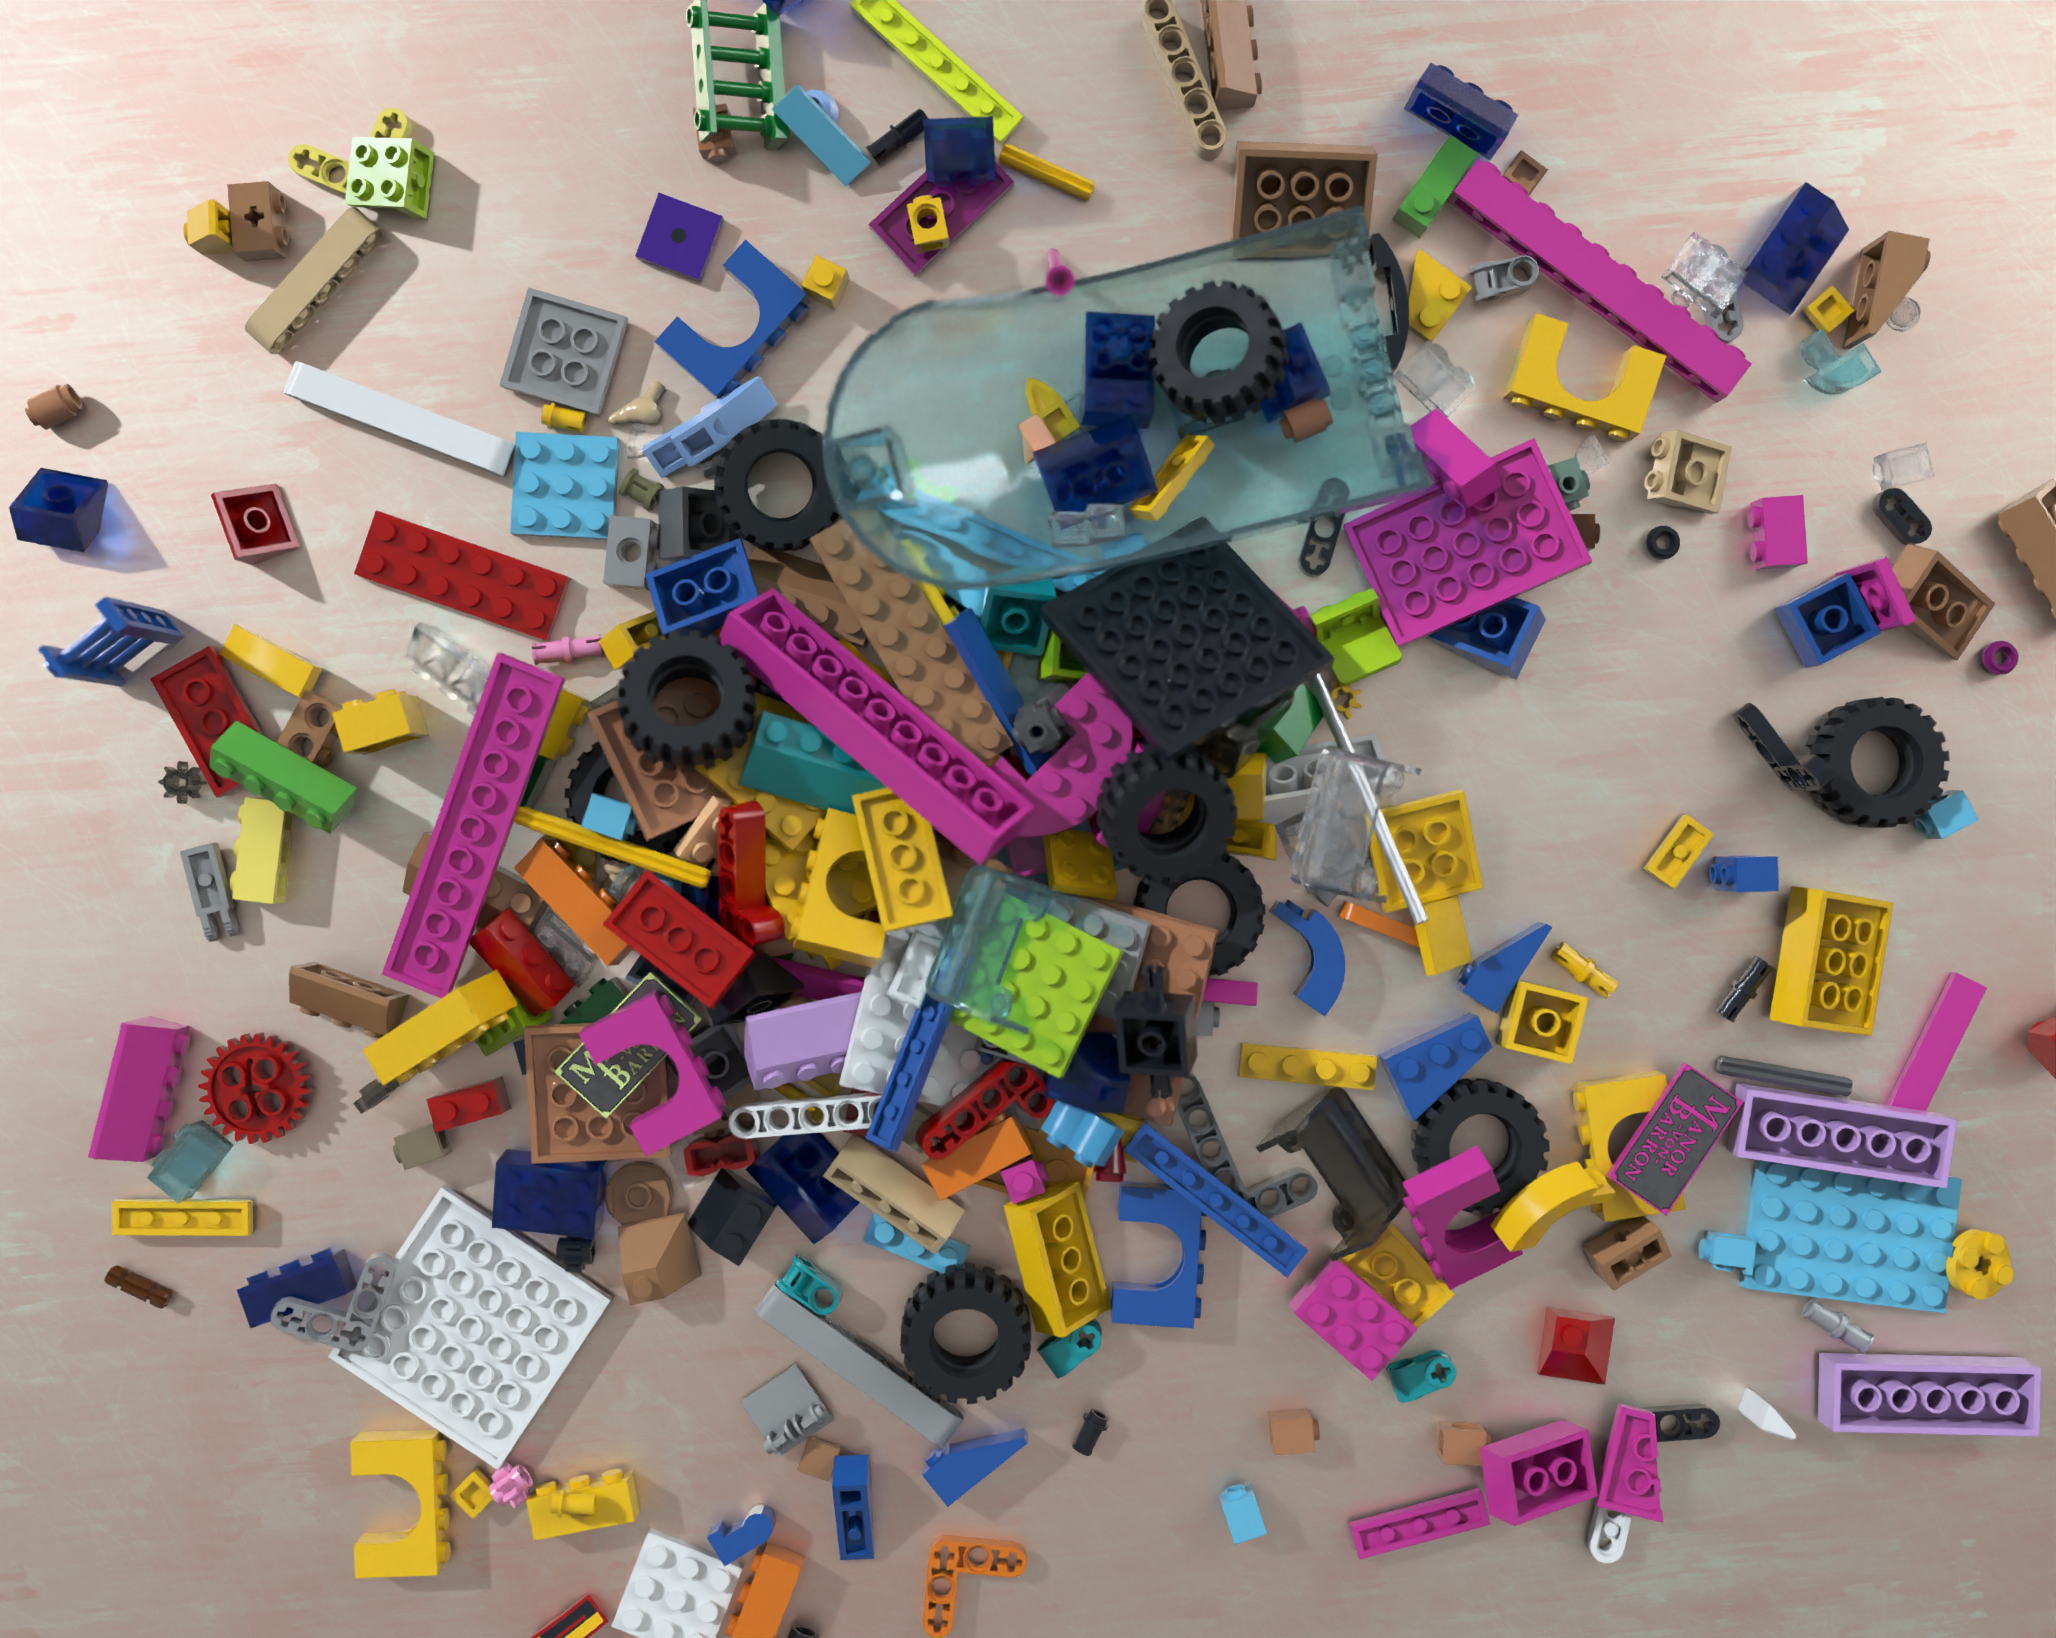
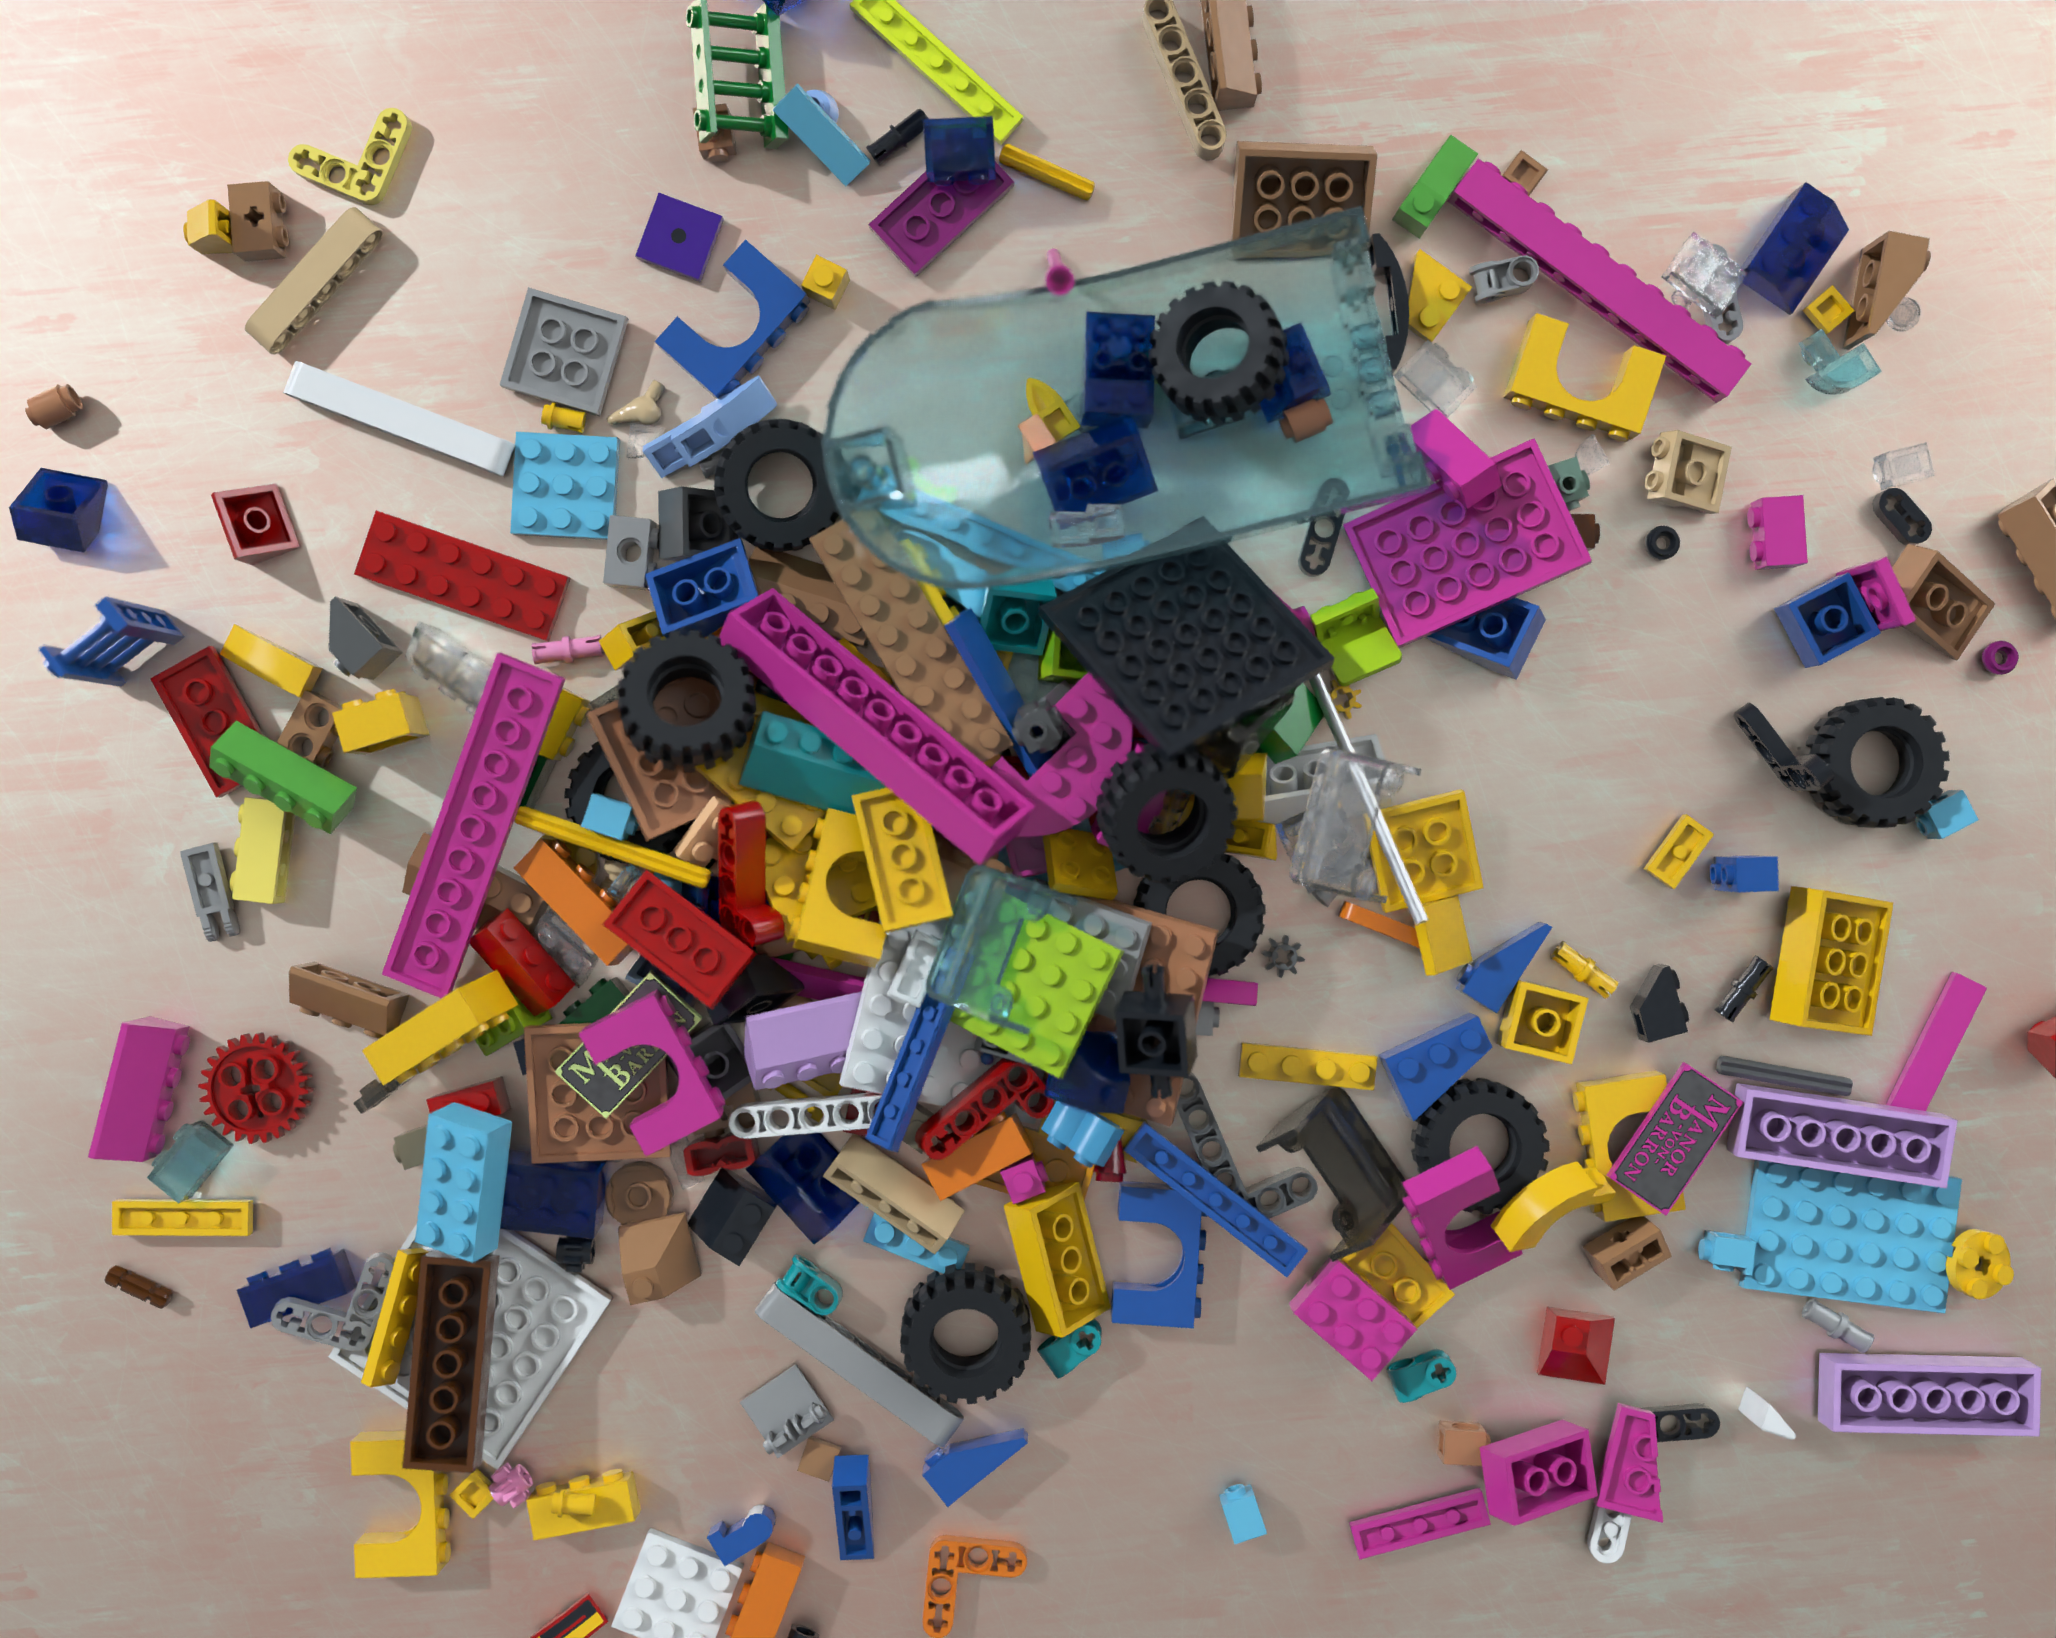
(172, 779): clear smoke gear -> none
(358, 641): none -> dark grey slope
(390, 175): lime bracket -> none
(394, 1320): none -> yellow plate
(450, 1363): none -> reddish brown brick
(463, 1181): none -> medium azure brick
(640, 489): olive bush -> none
(932, 238): yellow brick -> none
(1094, 1424): black pin -> none
(1173, 476): yellow plate -> none
(1273, 955): none -> dark grey gear
(1292, 1431): nougat brick -> none
(1327, 959): blue arch -> none
(1461, 110): clear blue slope -> none
(1657, 1006): none -> black slope

